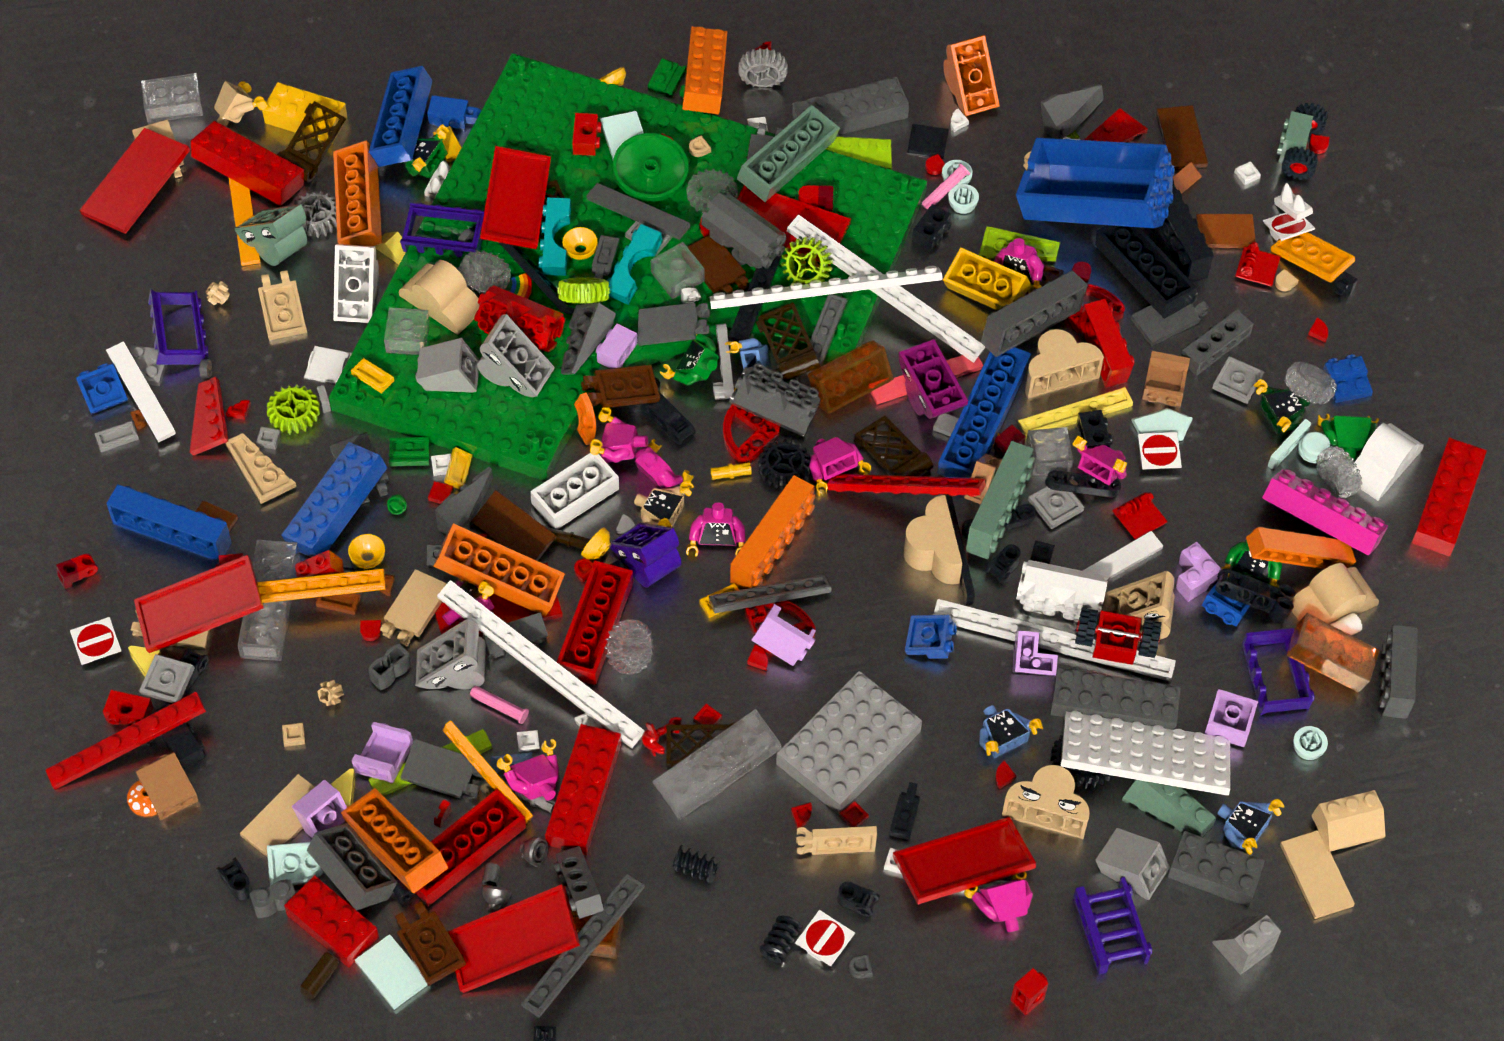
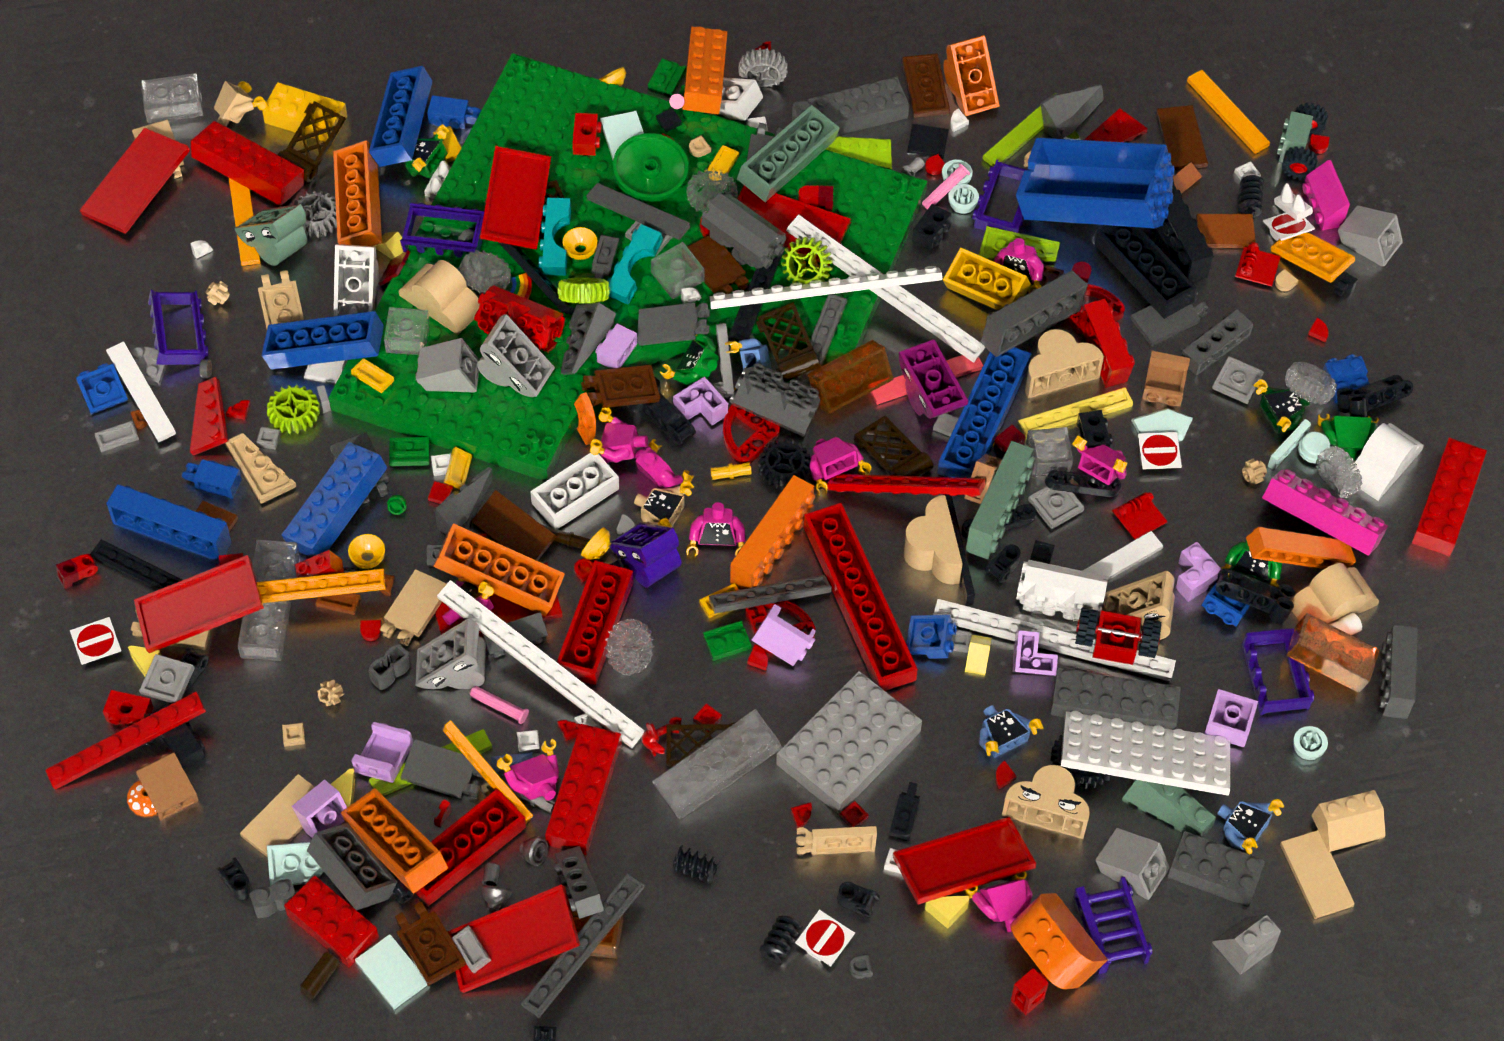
(132, 566): none -> black tile
(200, 248): none -> white tile
(214, 477): none -> blue brick
(323, 340): none -> blue brick
(394, 268): none -> dark red piece
(471, 949): none -> light grey tile
(568, 729): none -> red tile
(668, 120): none -> black tile
(676, 101): none -> bright pink axle
(701, 398): none -> lavender brick
(724, 159): none -> yellow tile
(727, 640): none -> green plate
(739, 98): none -> white slope
(860, 597): none -> red brick
(913, 167): none -> light grey pin
(925, 85): none -> reddish brown tile
(947, 908): none -> light yellow slope
(961, 641): none -> light grey tile
(978, 654): none -> light yellow slope
(982, 220): none -> dark purple window
(1016, 138): none -> lime tile
(1057, 942): none -> orange brick
(1228, 111): none -> light orange tile
(1251, 195): none -> black piece
(1254, 471): none -> tan gear
(1326, 196): none -> dark pink slope
(1371, 234): none -> light grey slope
(1373, 395): none -> black piece

